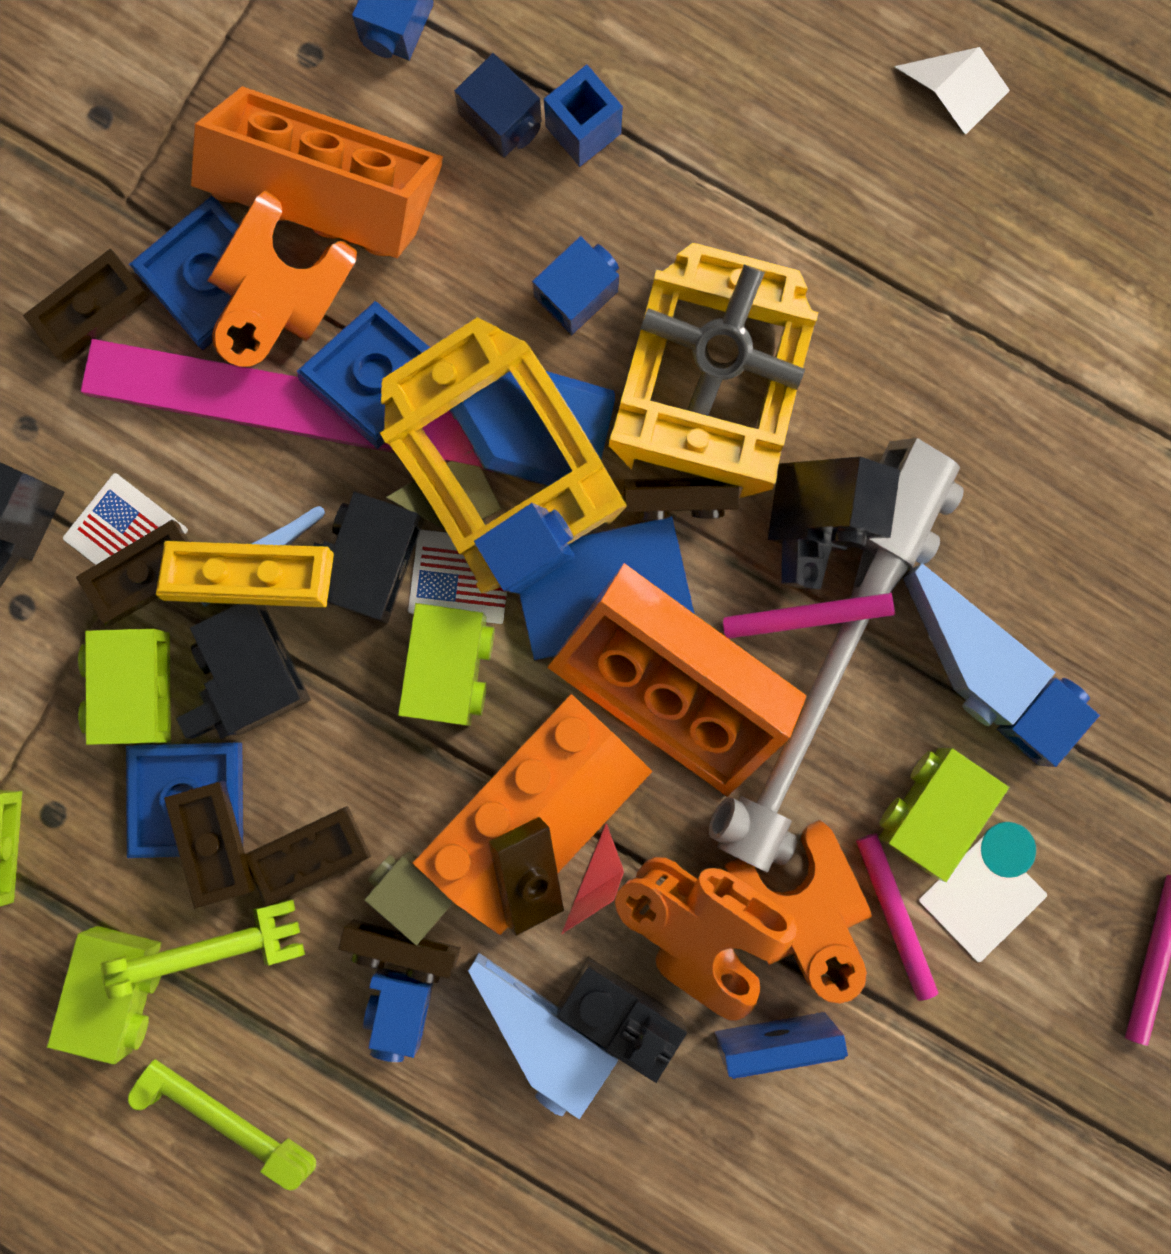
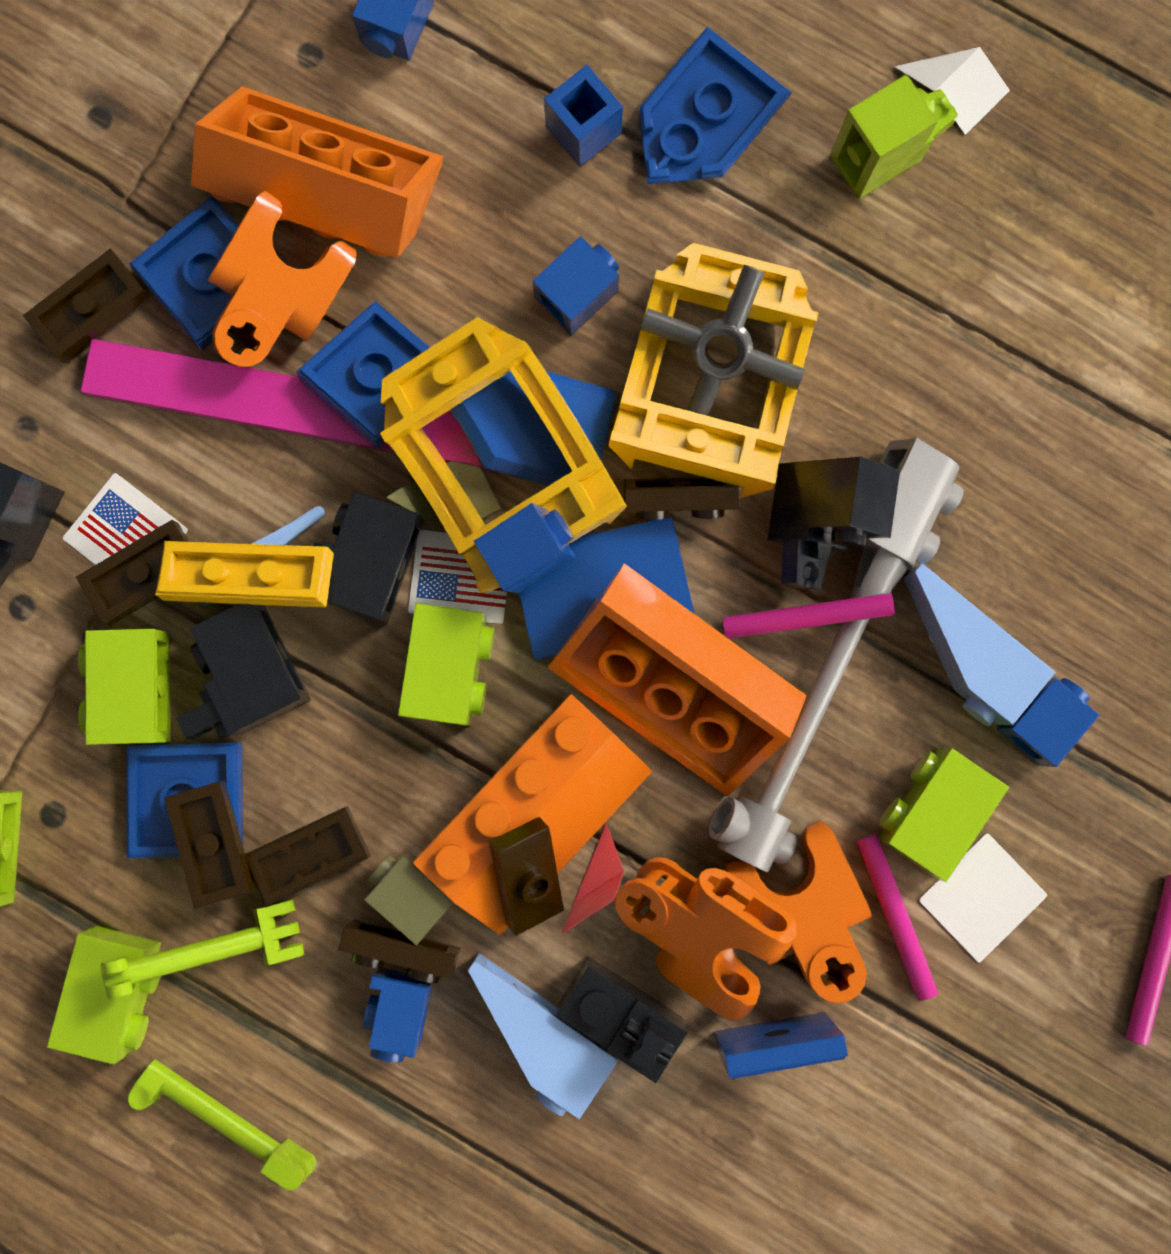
(499, 106): dark blue brick -> none
(706, 112): none -> blue tile
(889, 134): none -> lime hinge
(1008, 849): teal piece -> none

